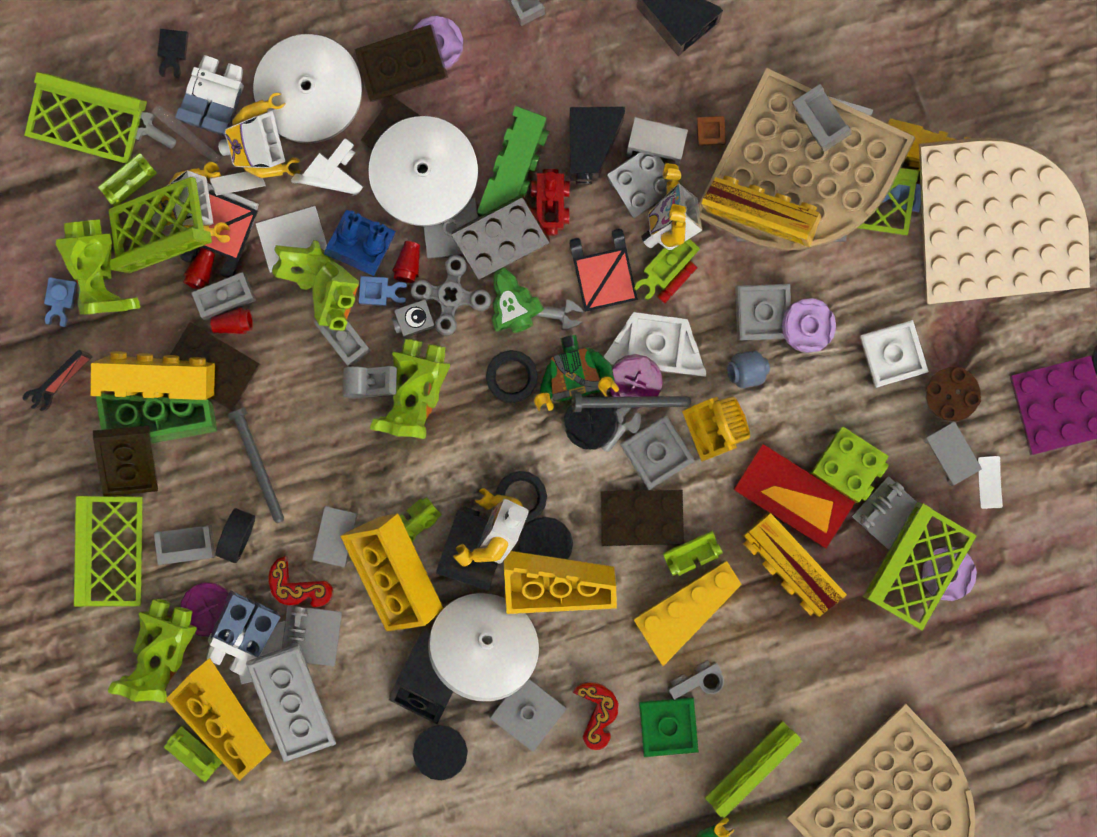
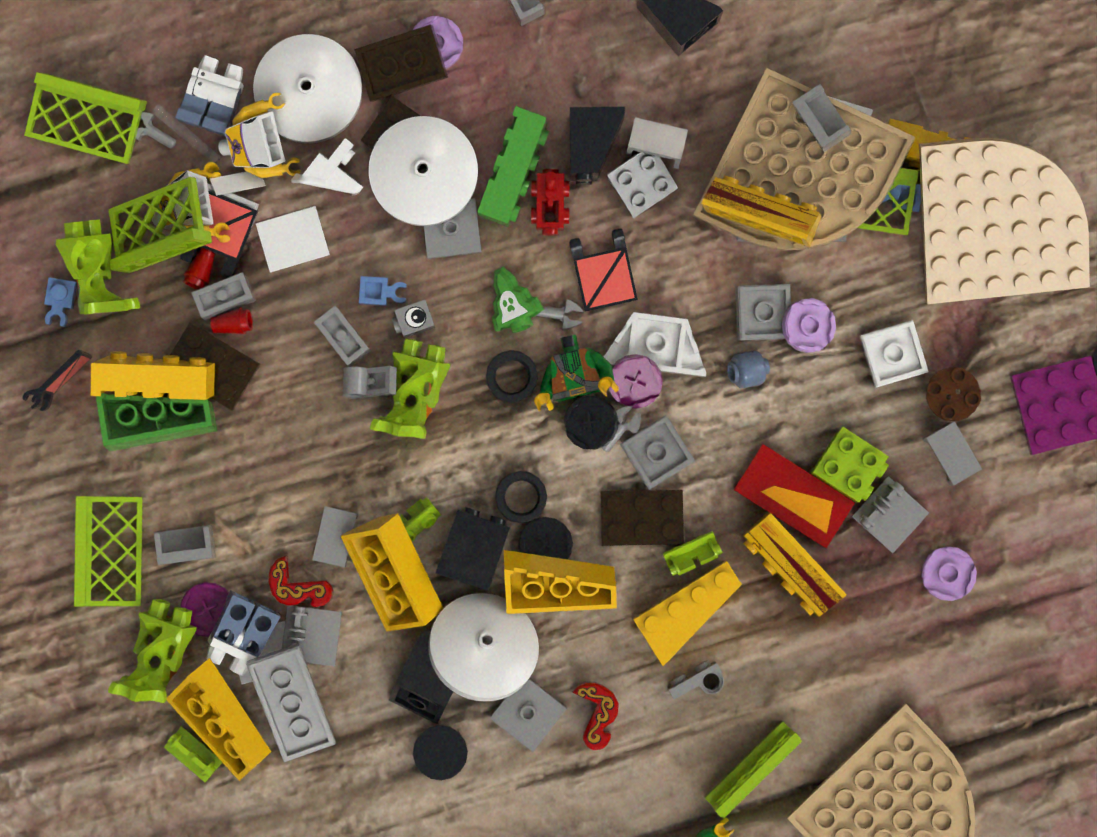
(125, 460): dark brown plate -> none
(127, 180): lime hinge -> none
(173, 48): black plate -> none
(235, 535): black tyre -> none
(257, 464): dark grey bar -> none
(331, 284): lime hips -> none
(359, 242): blue plate -> none
(407, 263): red cone -> none
(439, 294): light grey gear -> none
(500, 236): plate -> none
(500, 532): torso -> none
(579, 402): dark grey bar -> none
(667, 266): lime plate -> none
(668, 727): green tile -> none
(675, 216): torso -> none
(677, 282): red wheel -> none
(711, 131): dark orange plate -> none
(716, 426): yellow piece -> none
(898, 555): lime fence -> none
(990, 482): white sticker -> none

